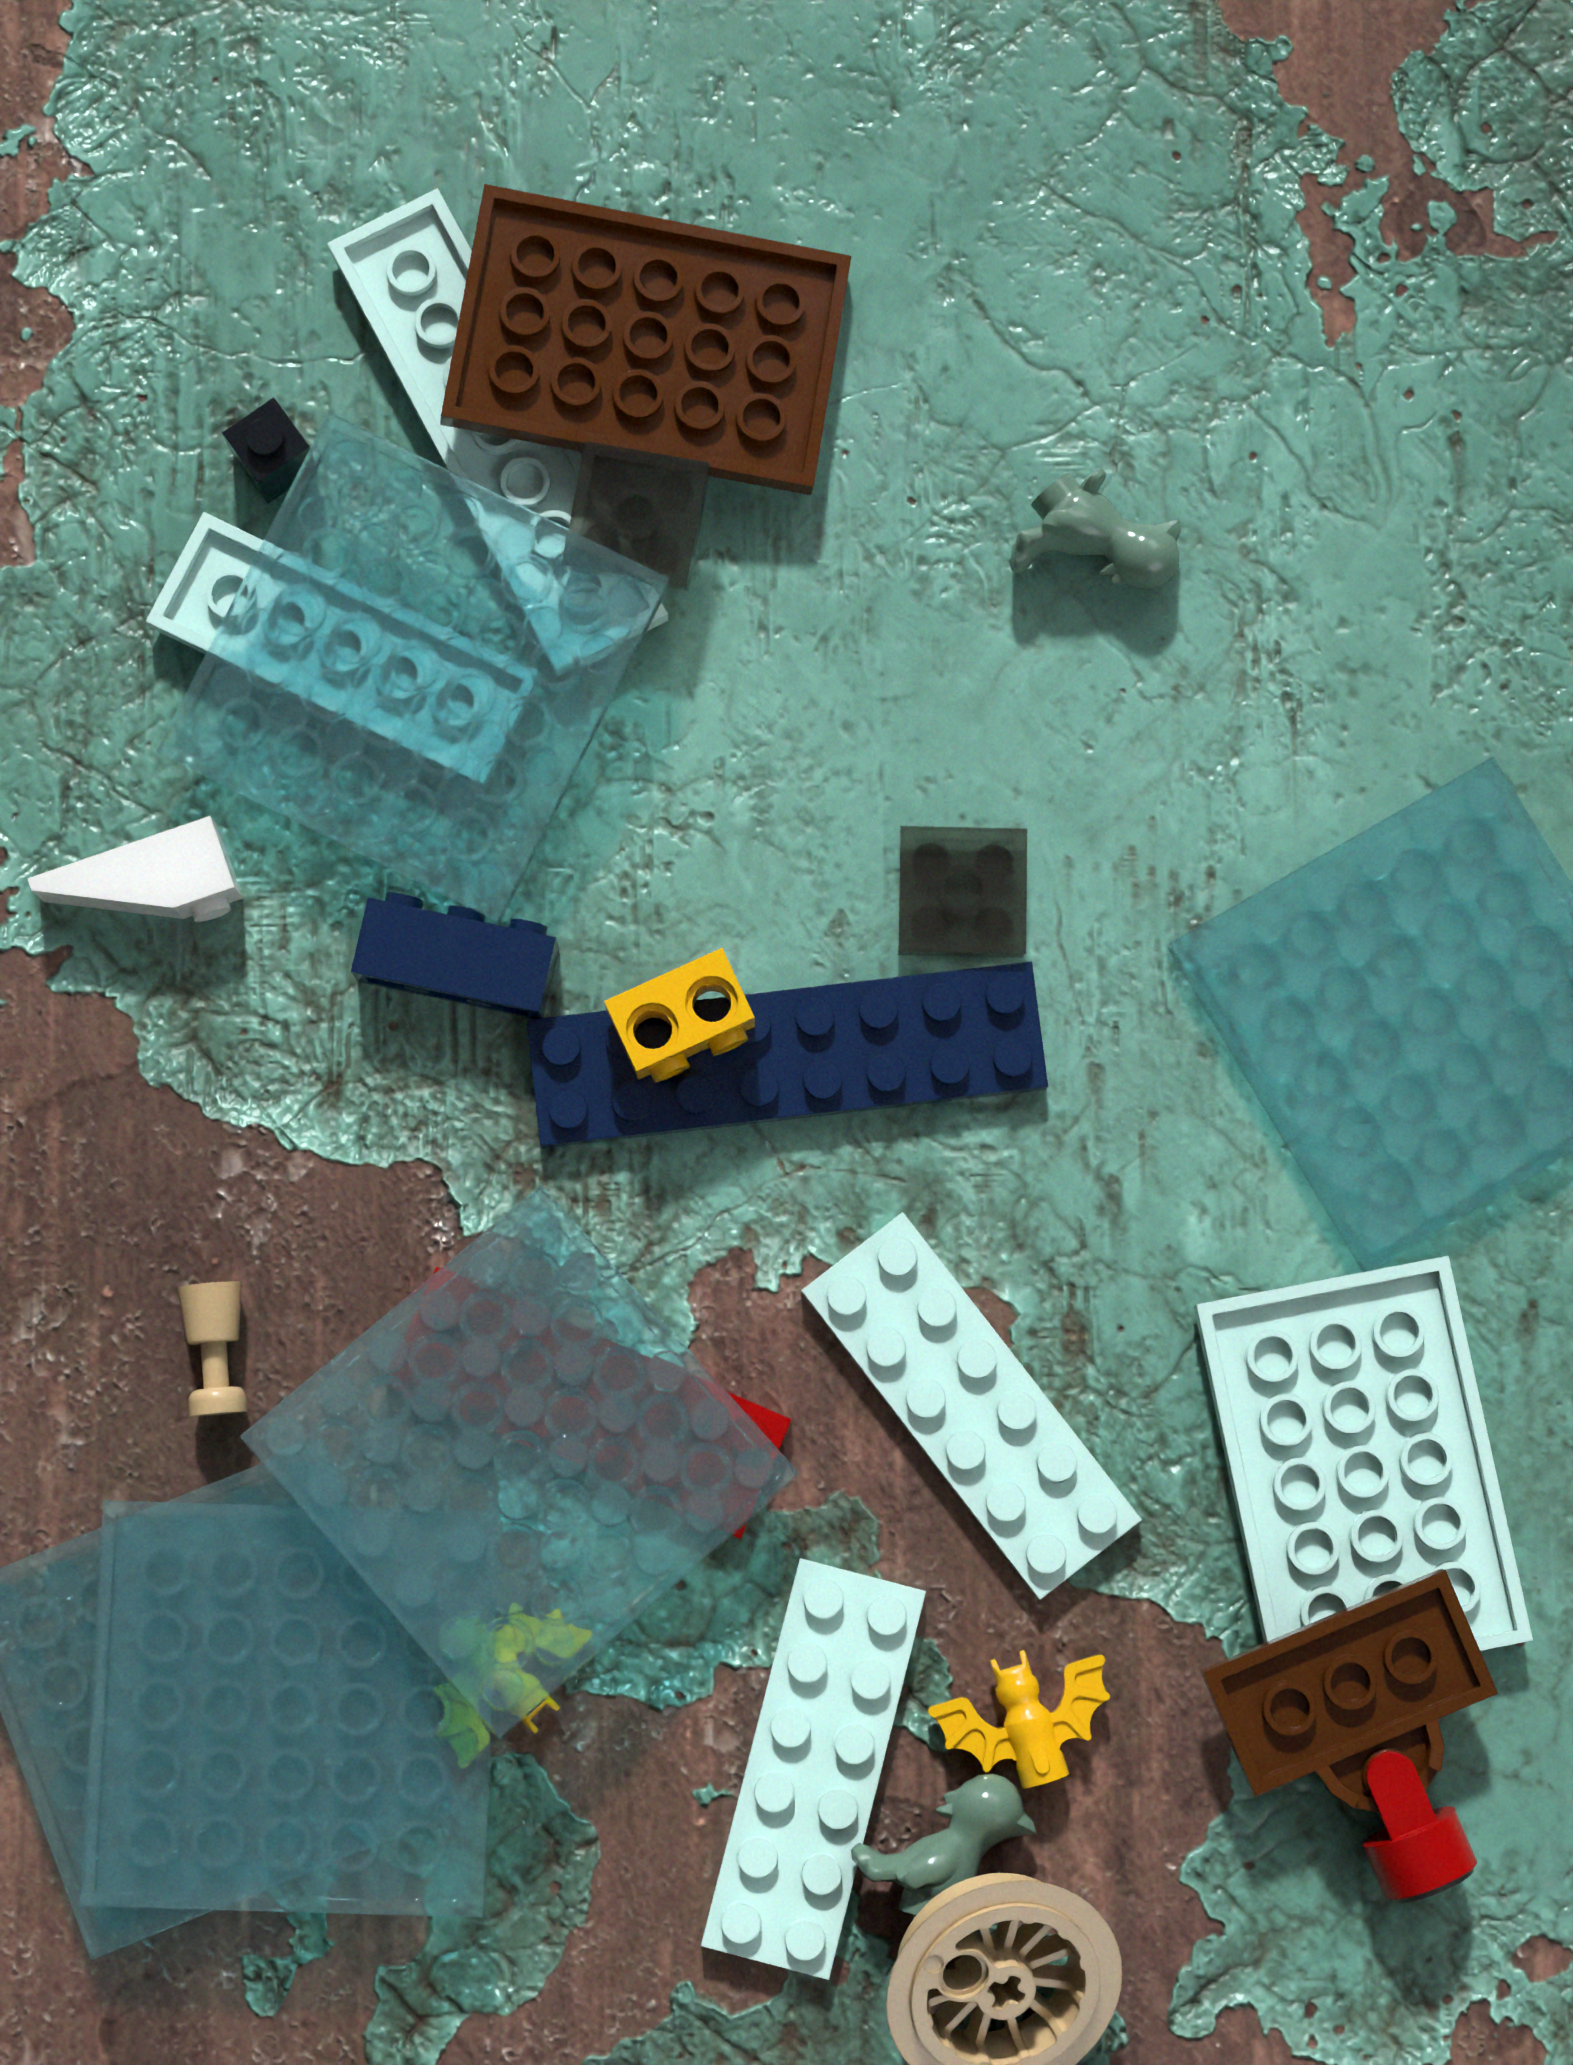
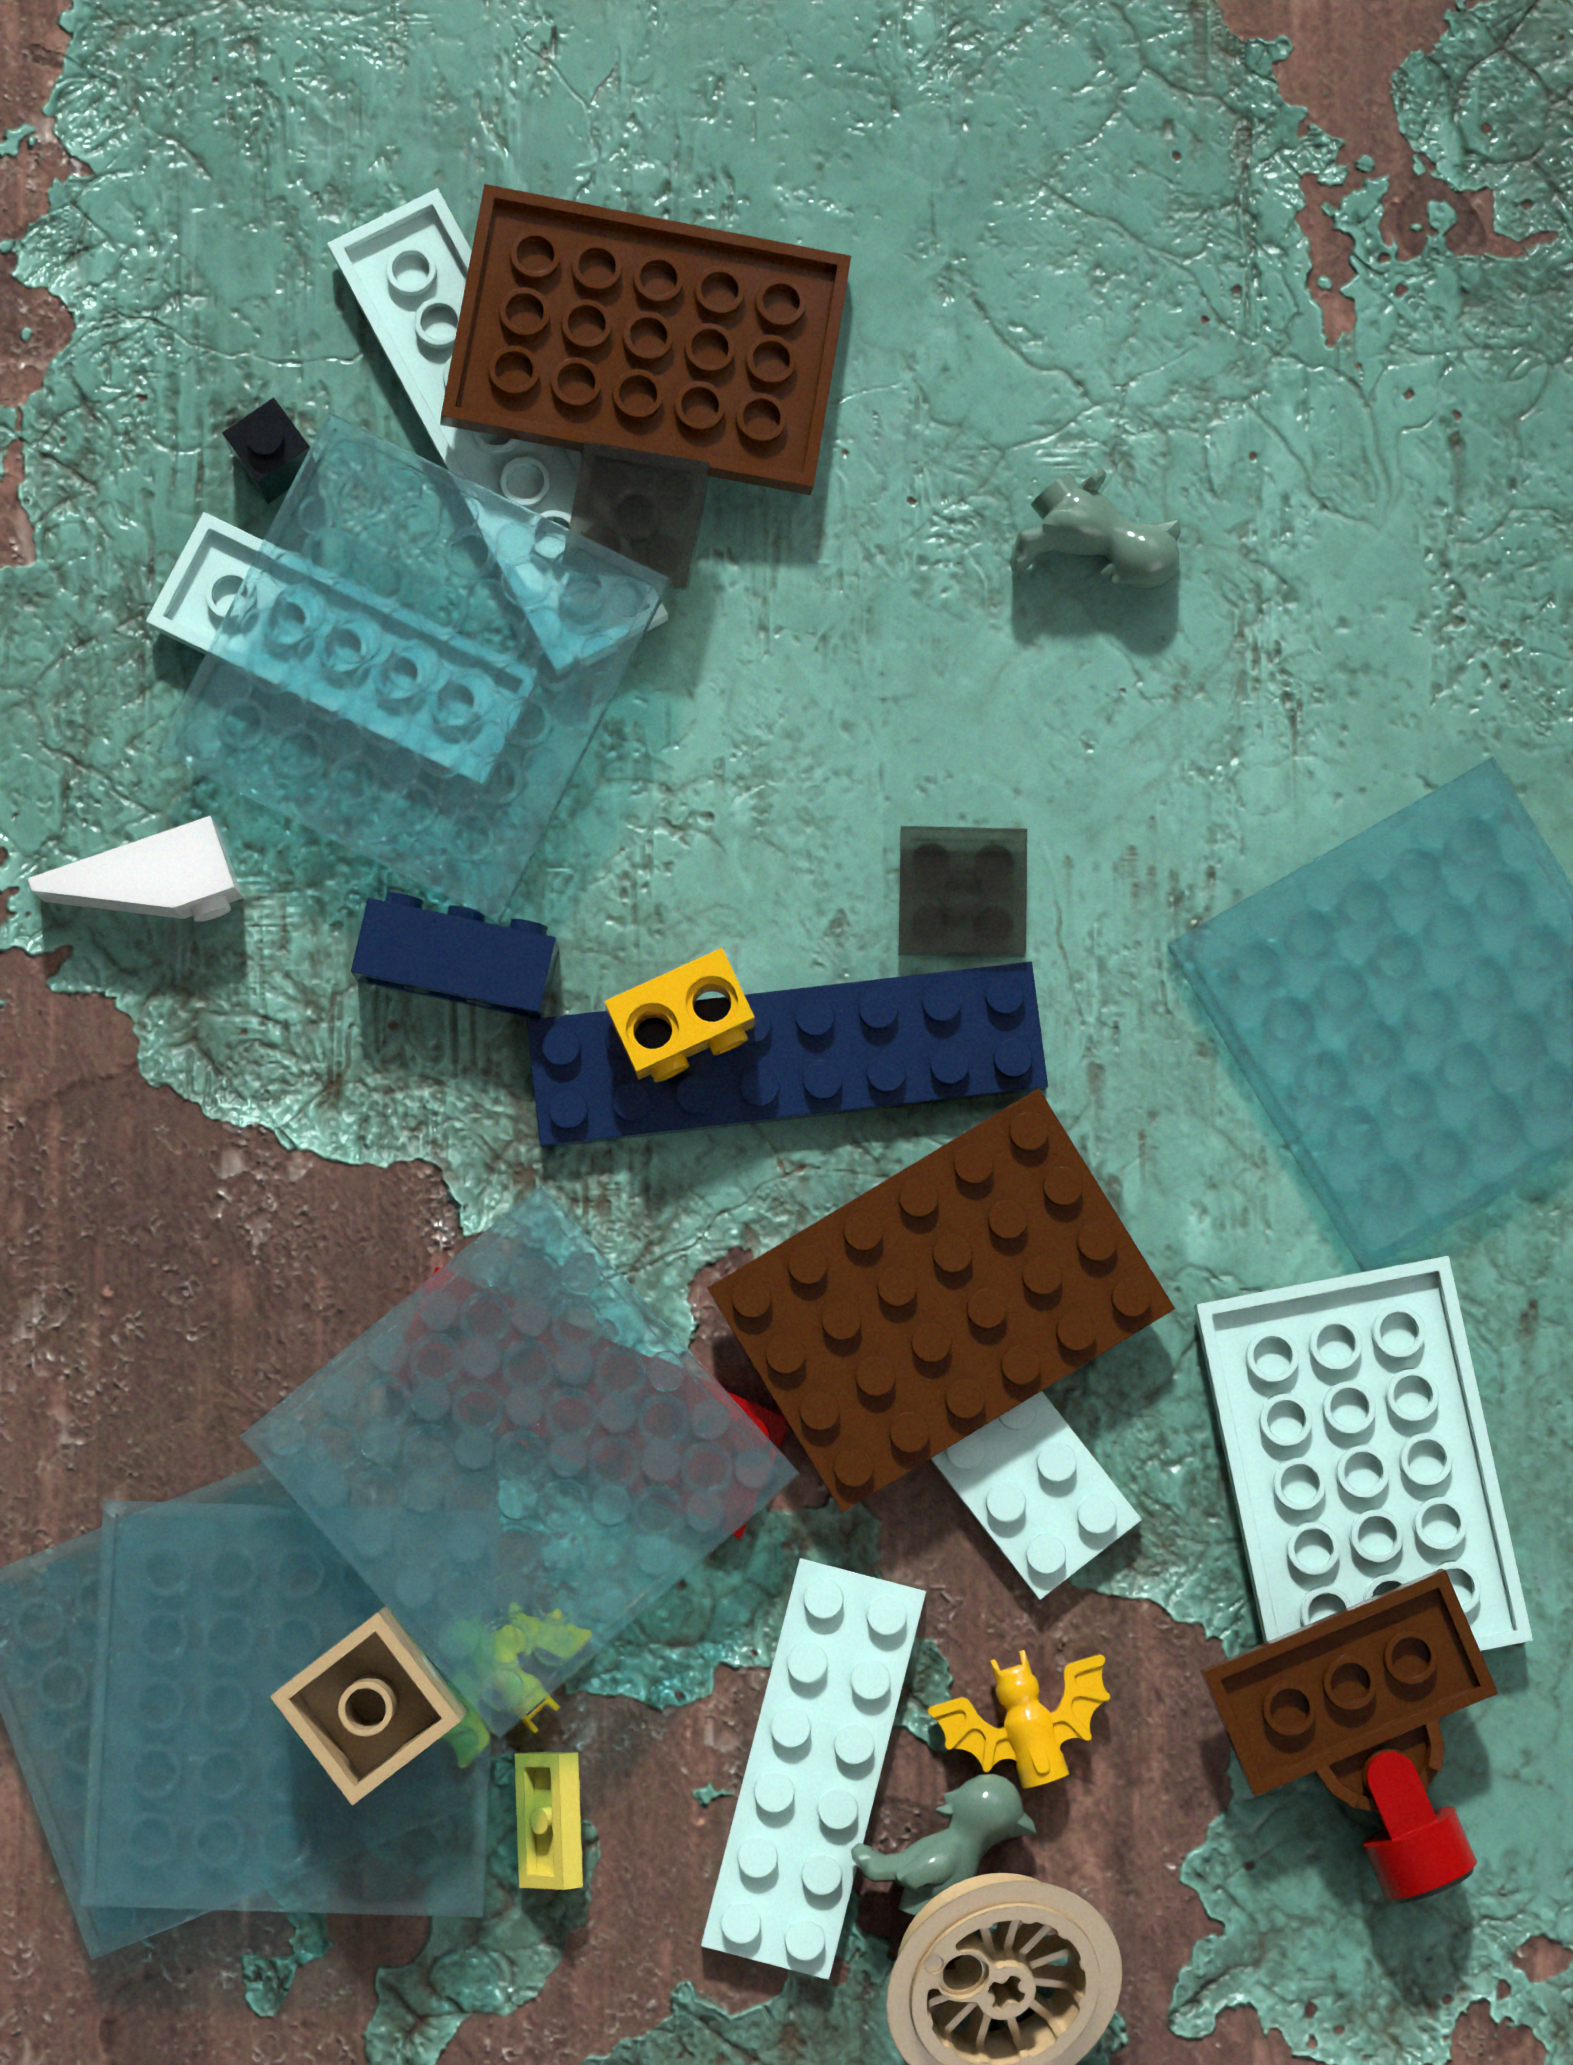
(211, 1321): tan piece -> none
(369, 1705): none -> tan brick
(548, 1820): none -> light yellow plate
(940, 1299): none -> reddish brown plate

